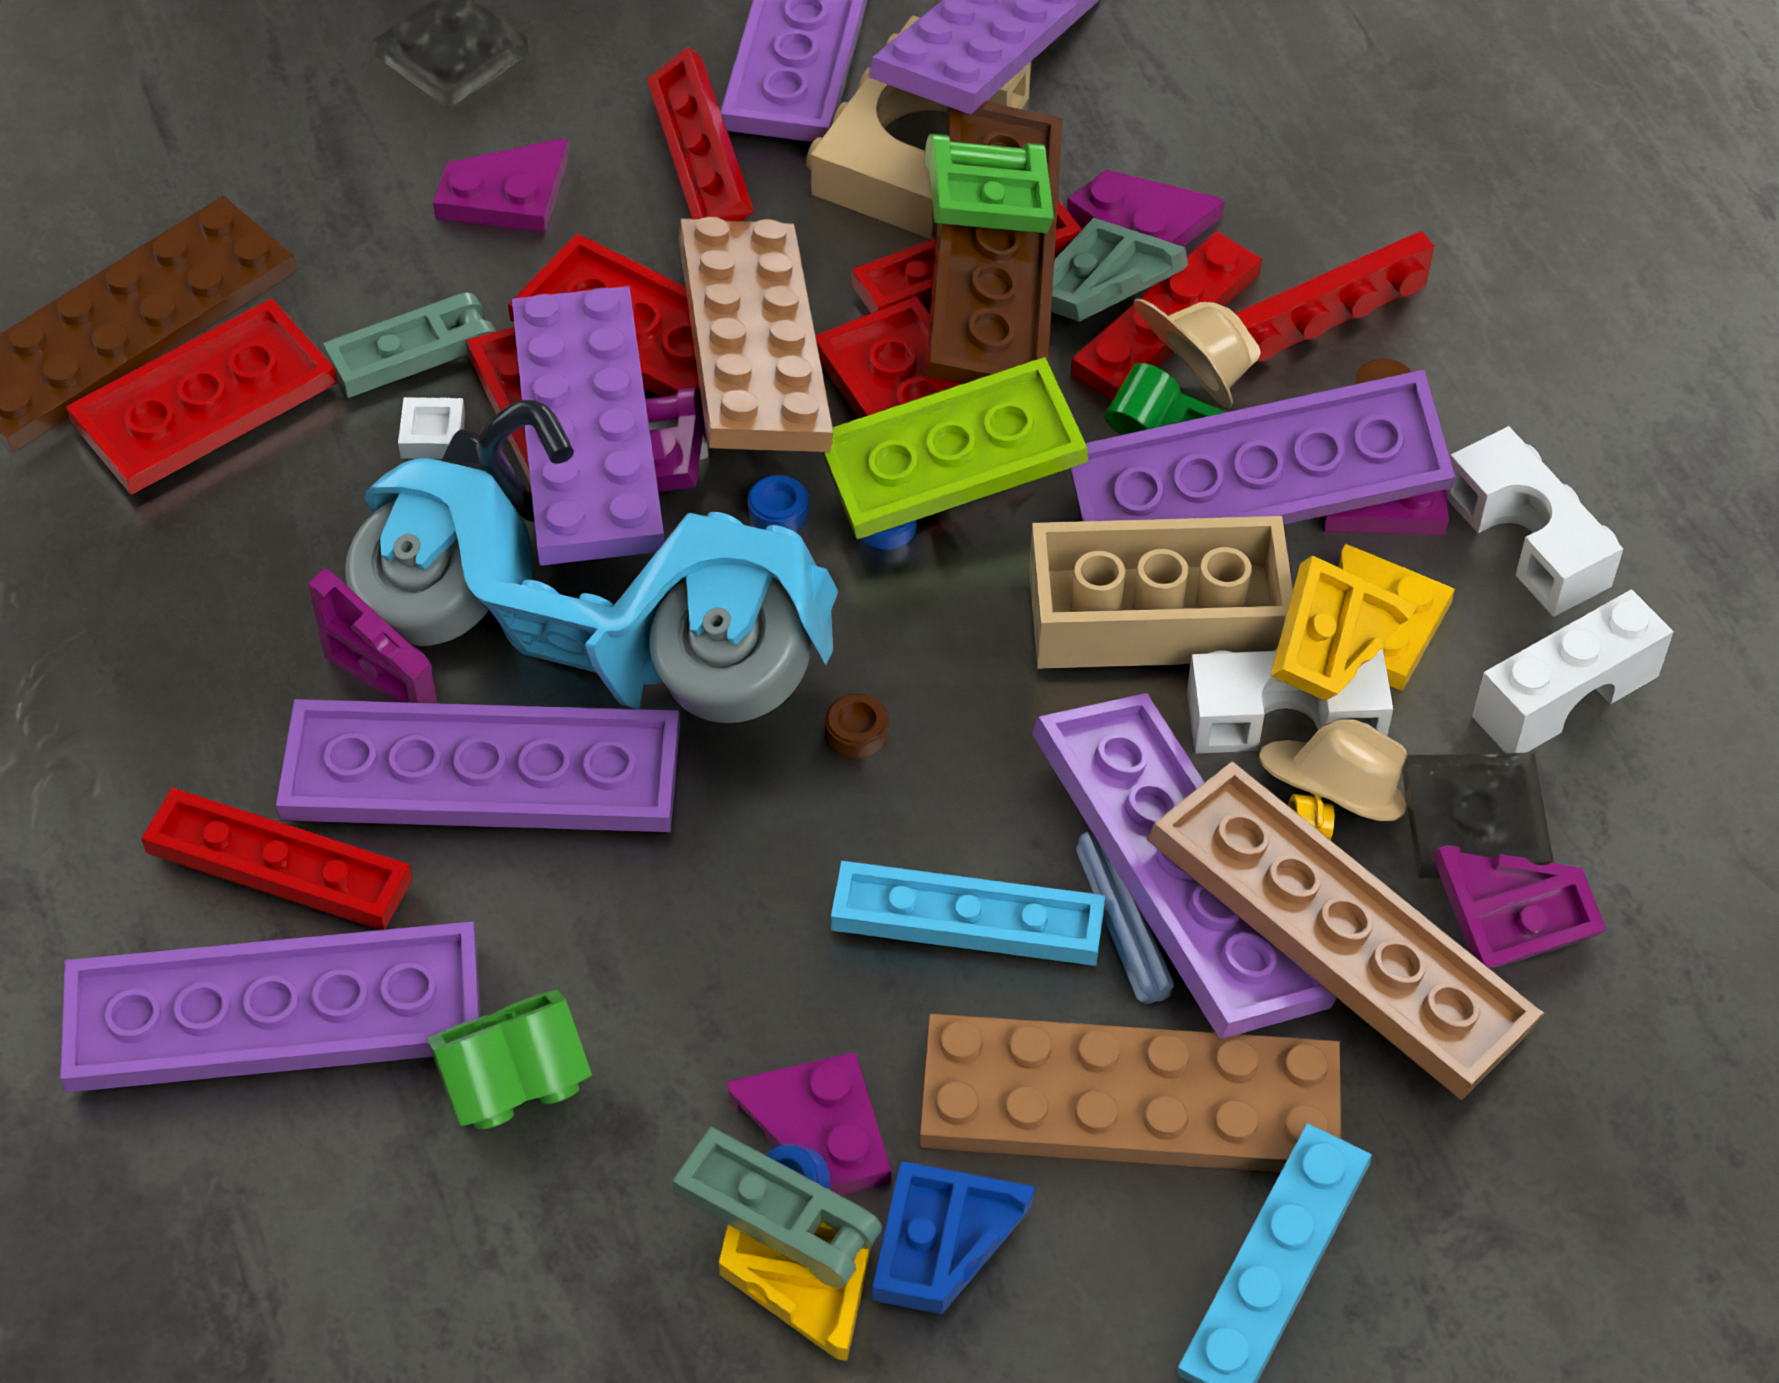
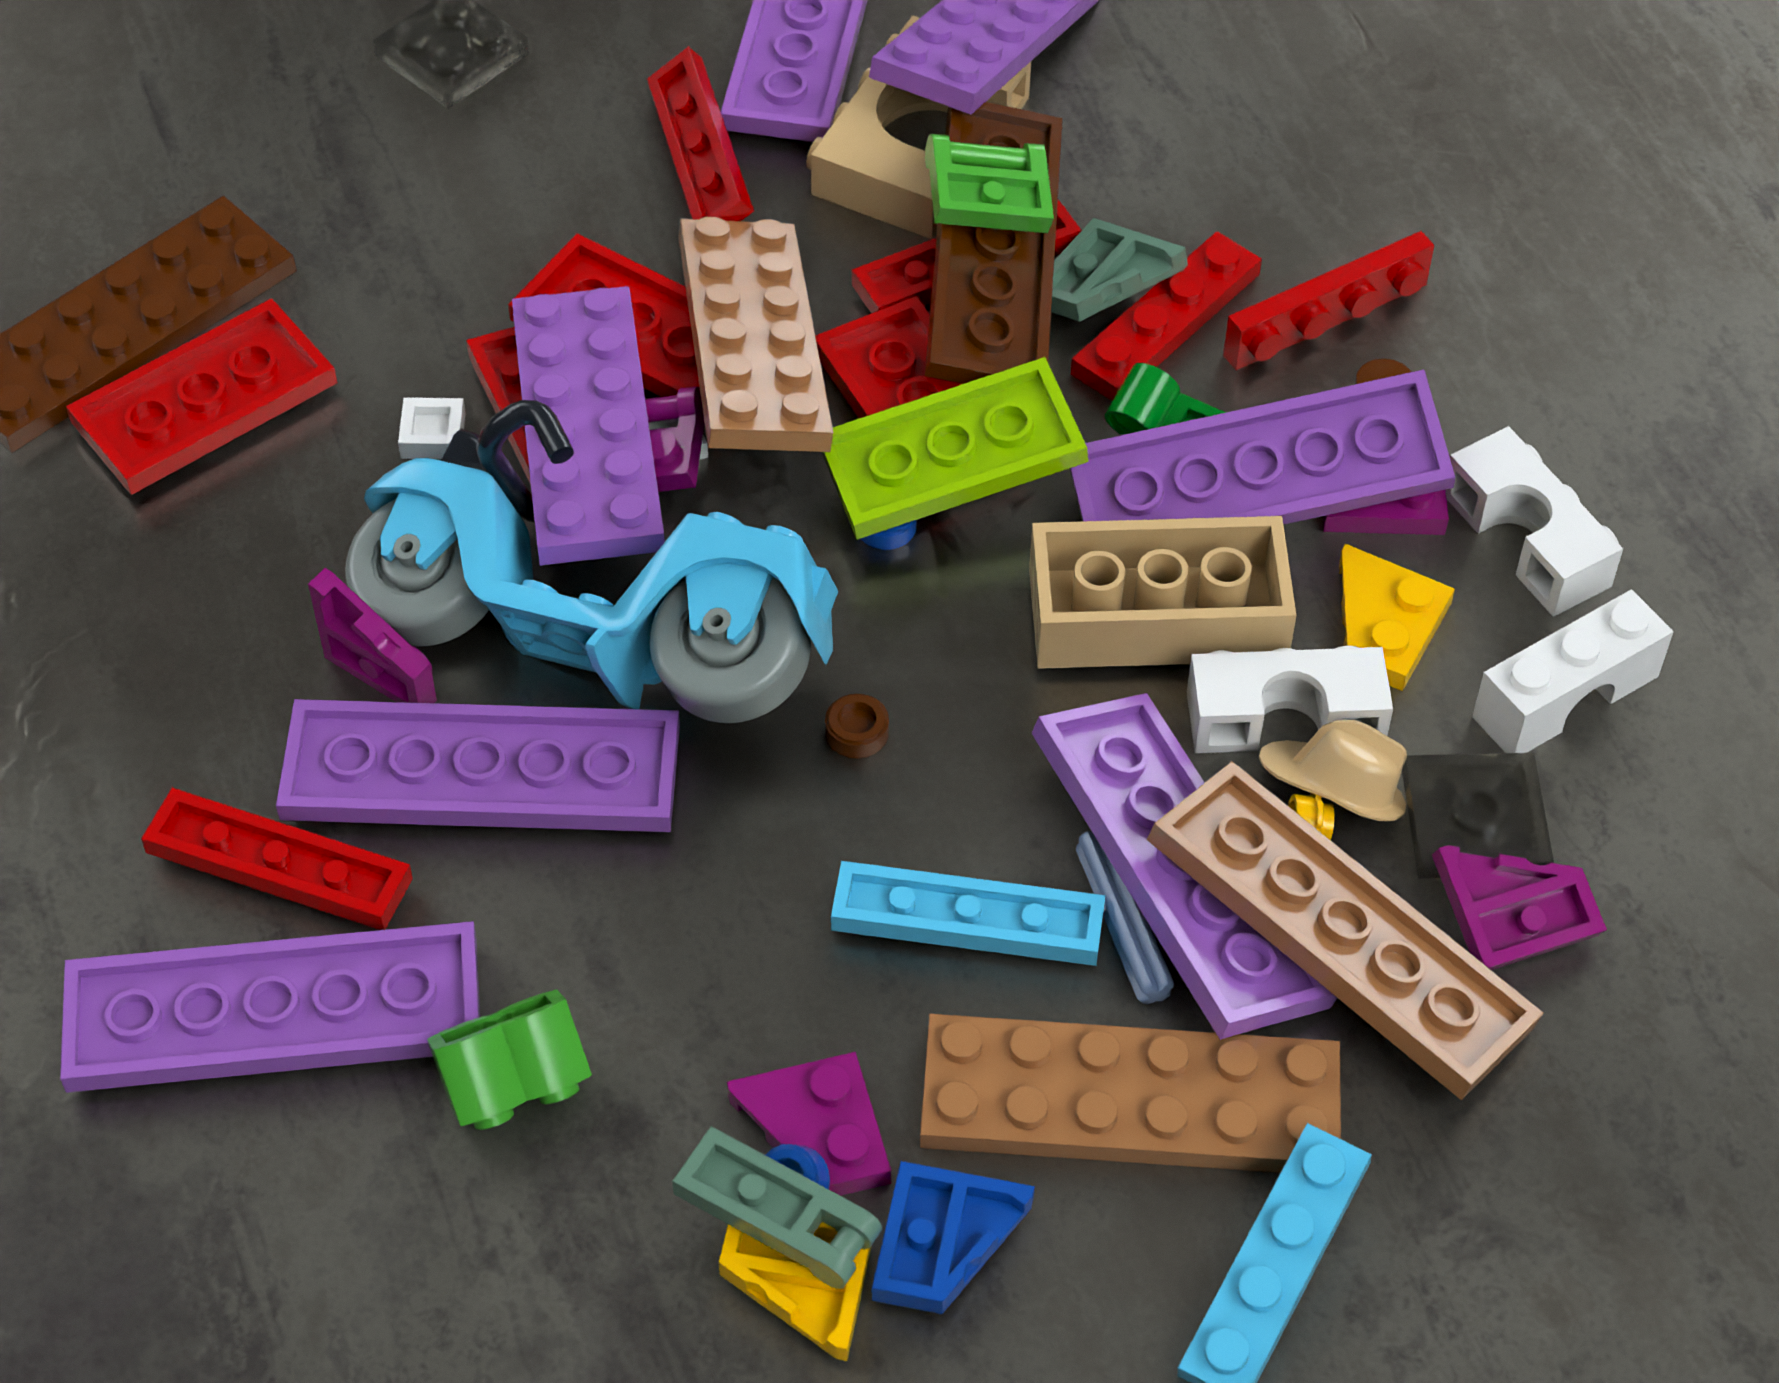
(406, 343): sand green plate -> none
(504, 187): magenta wing -> none
(778, 502): blue tile -> none
(1146, 207): magenta wing -> none
(1208, 341): tan piece -> none
(1334, 628): yellow wing -> none

